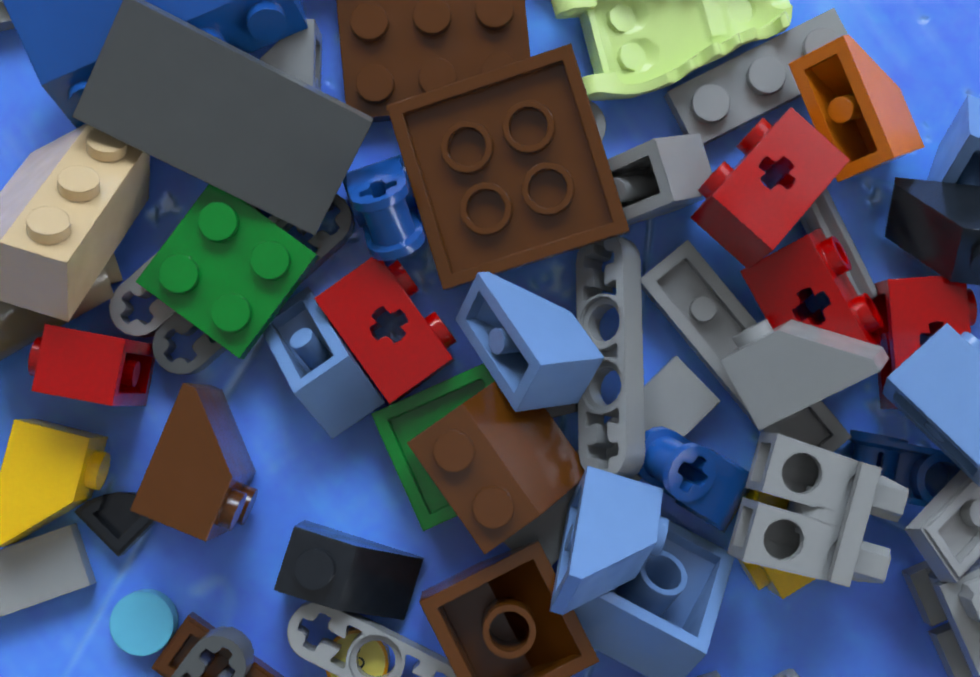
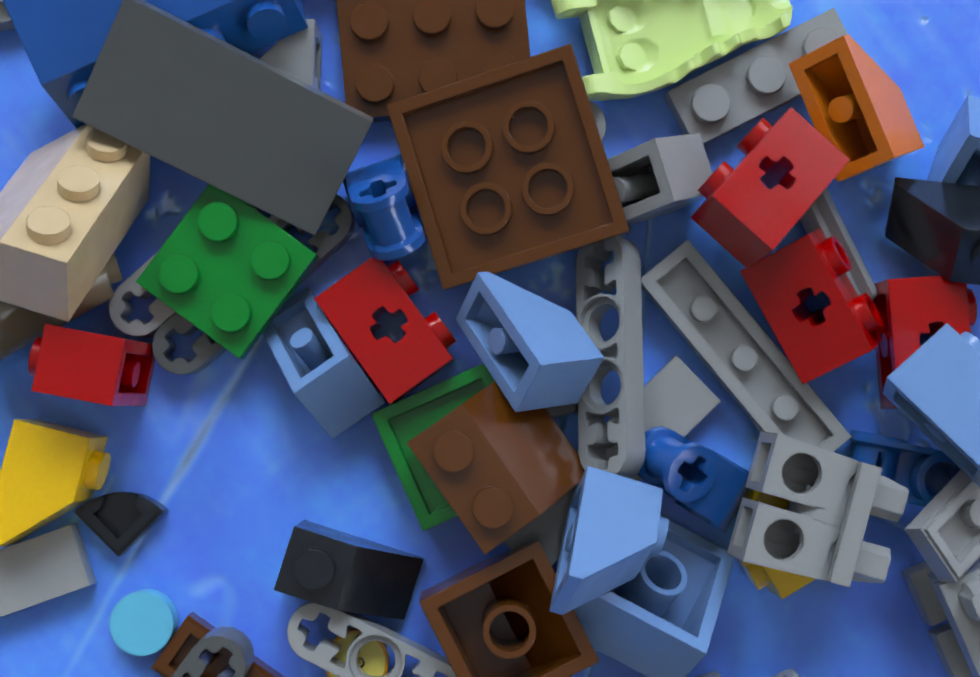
(198, 468): reddish brown slope -> none
(795, 367): light grey slope -> none

